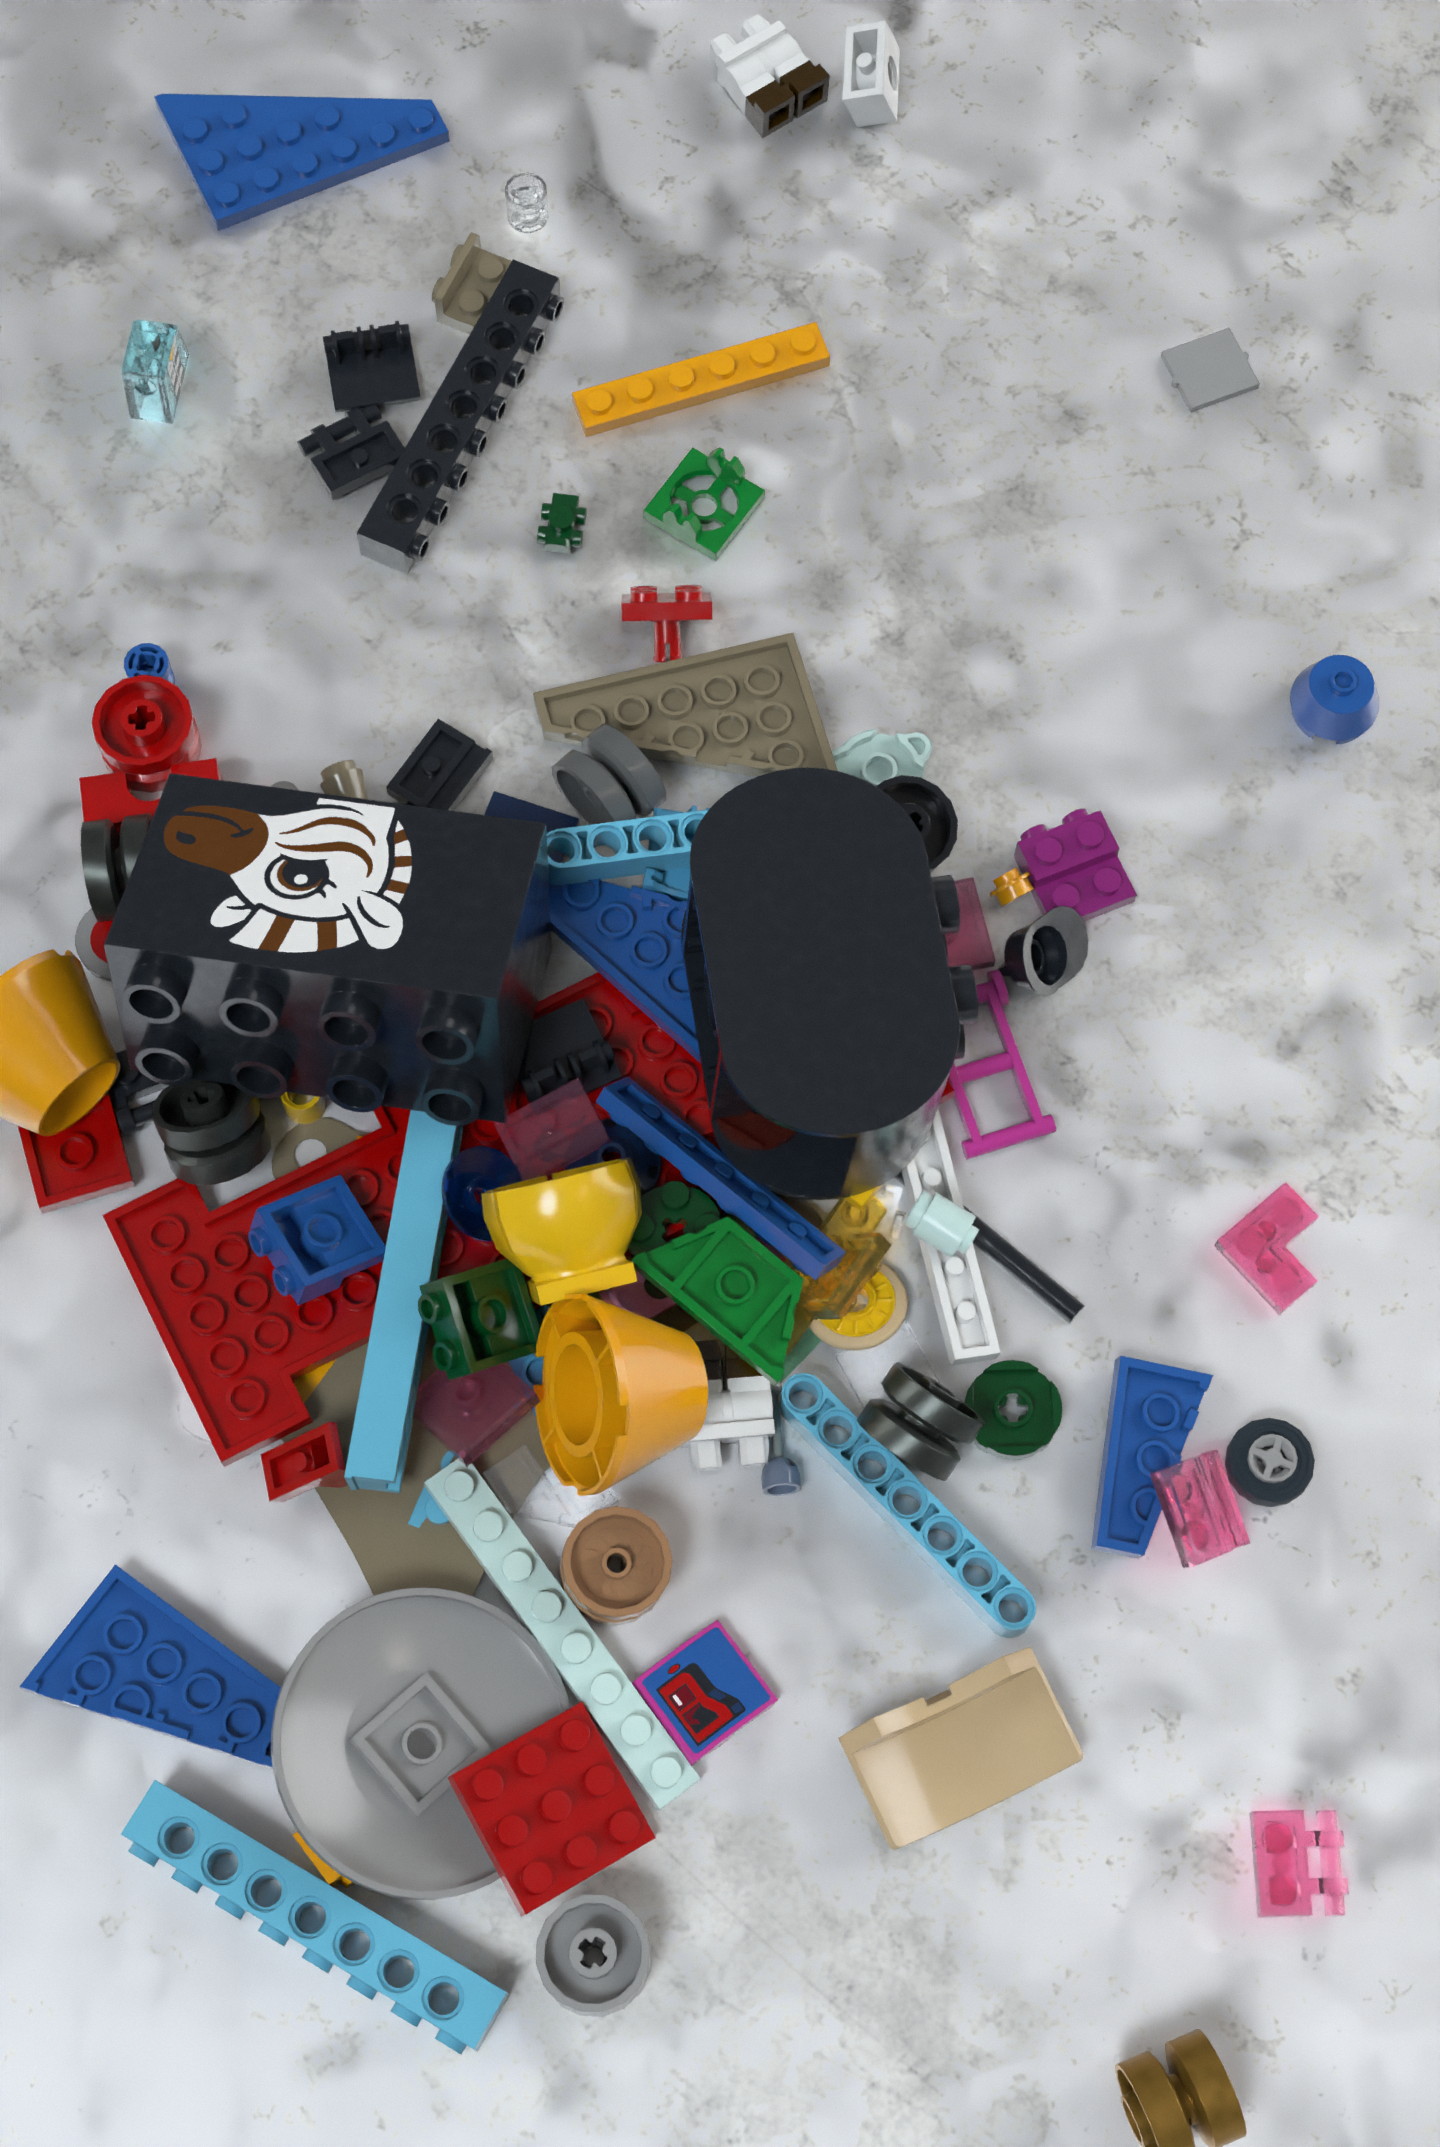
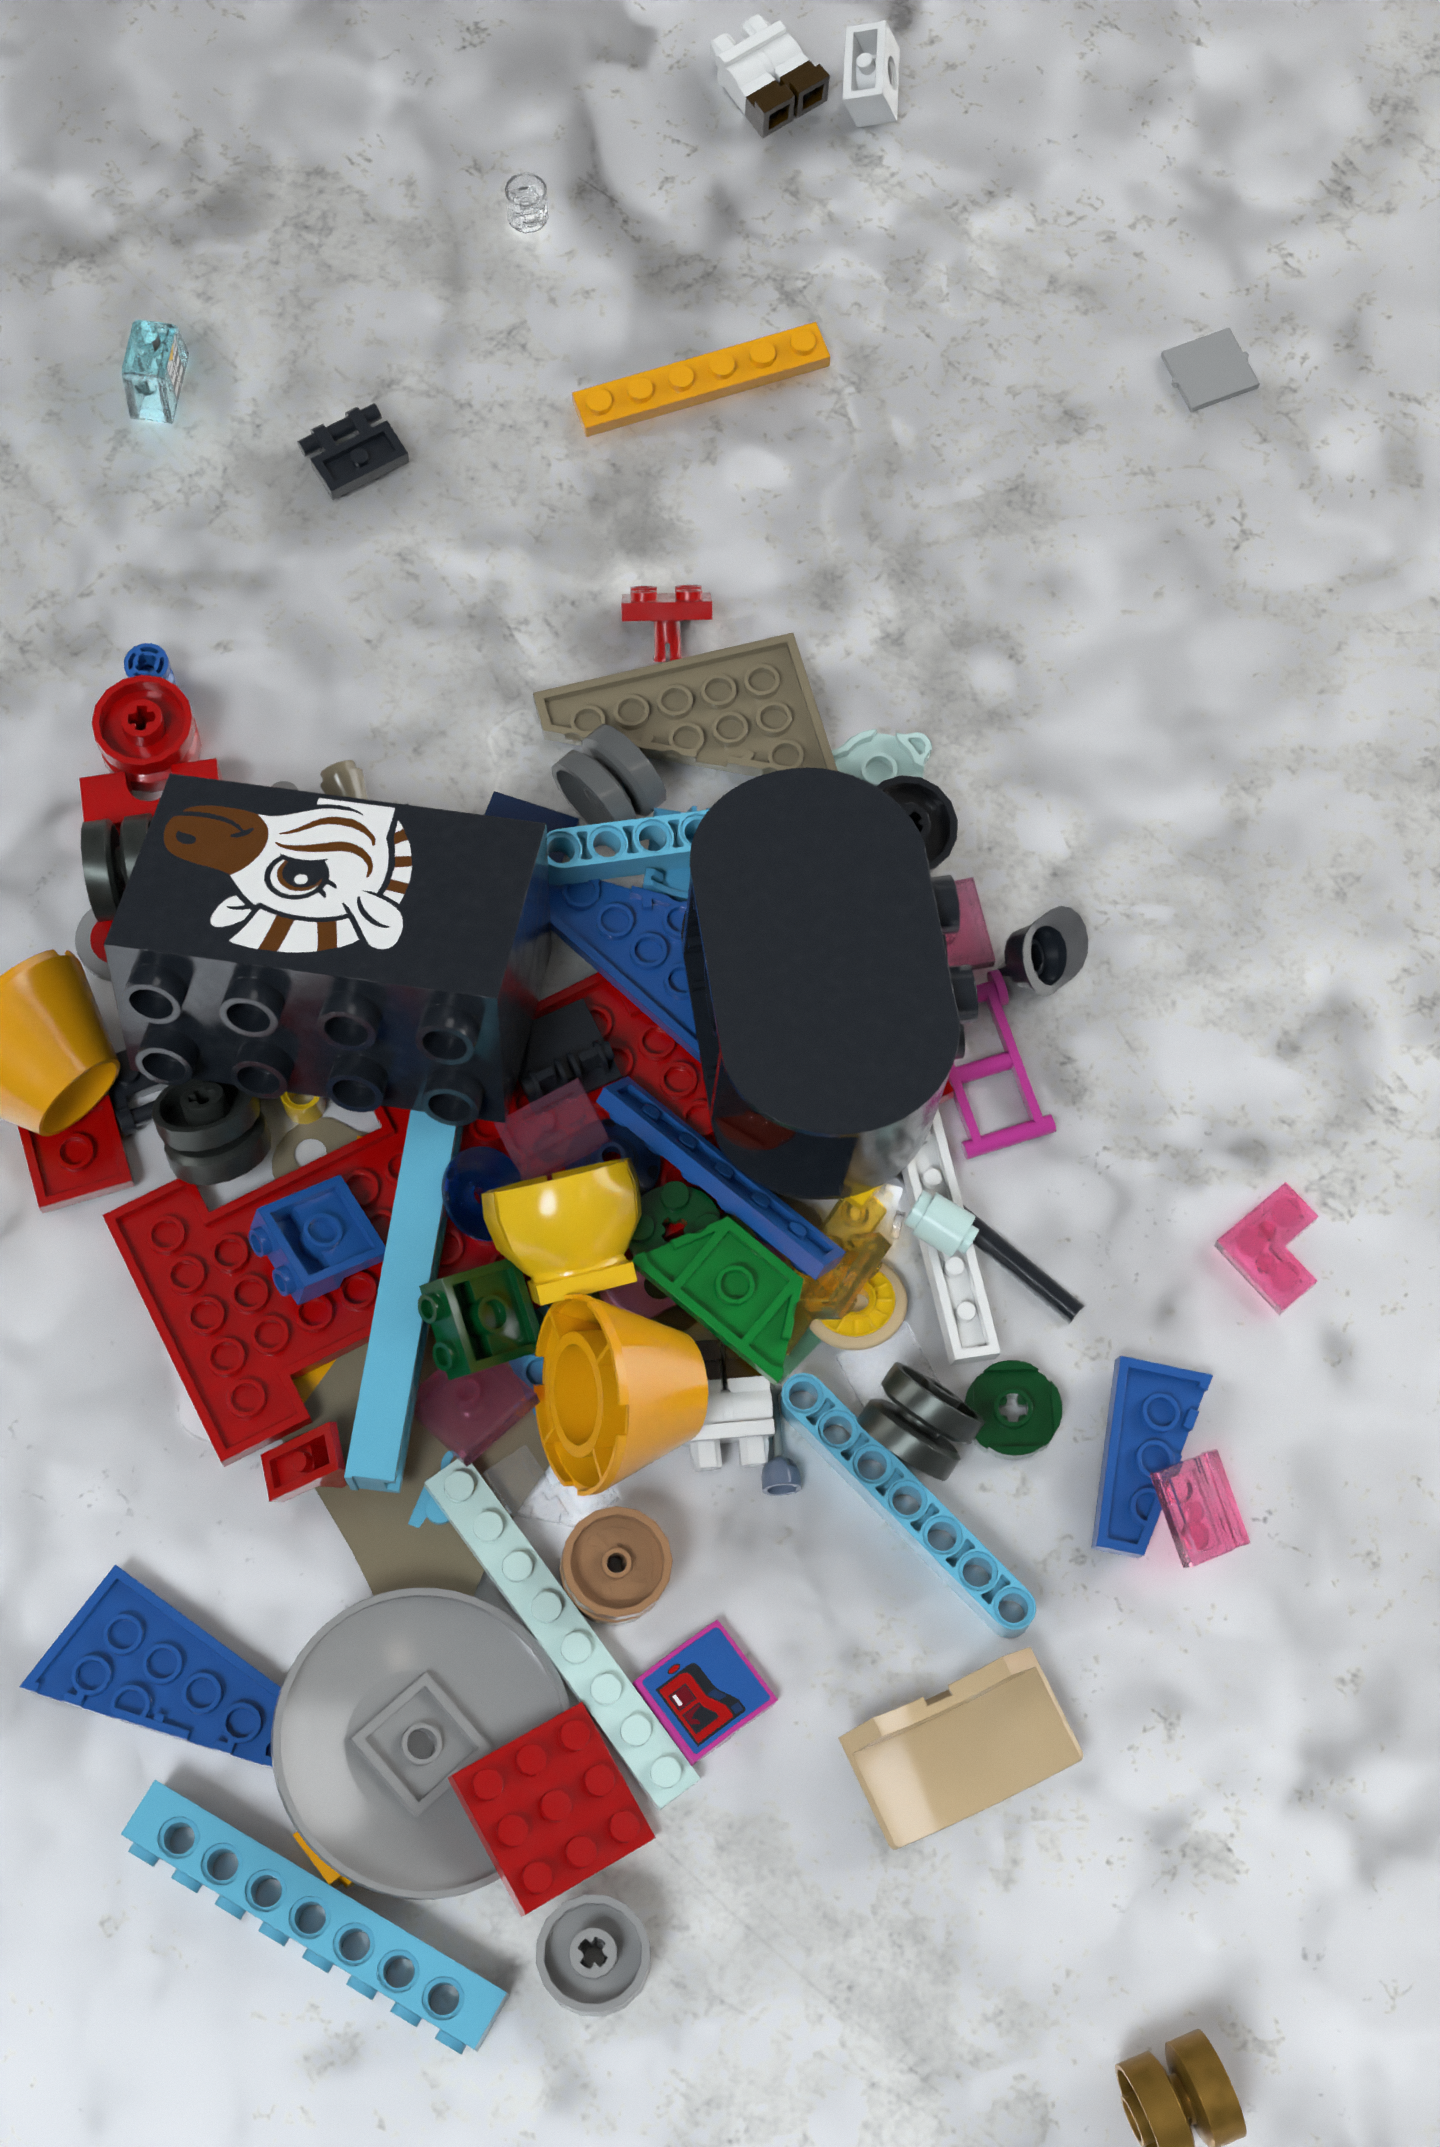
(279, 149): blue wing -> none
(371, 366): black hinge -> none
(440, 769): black plate -> none
(468, 284): dark tan bracket -> none
(519, 292): black brick -> none
(561, 518): dark green piece -> none
(689, 528): green piece -> none
(1011, 886): light orange plate -> none
(1075, 866): magenta plate -> none
(1278, 1446): black wheel -> none
(1283, 1867): clear pink plate -> none
(1335, 699): blue cone -> none

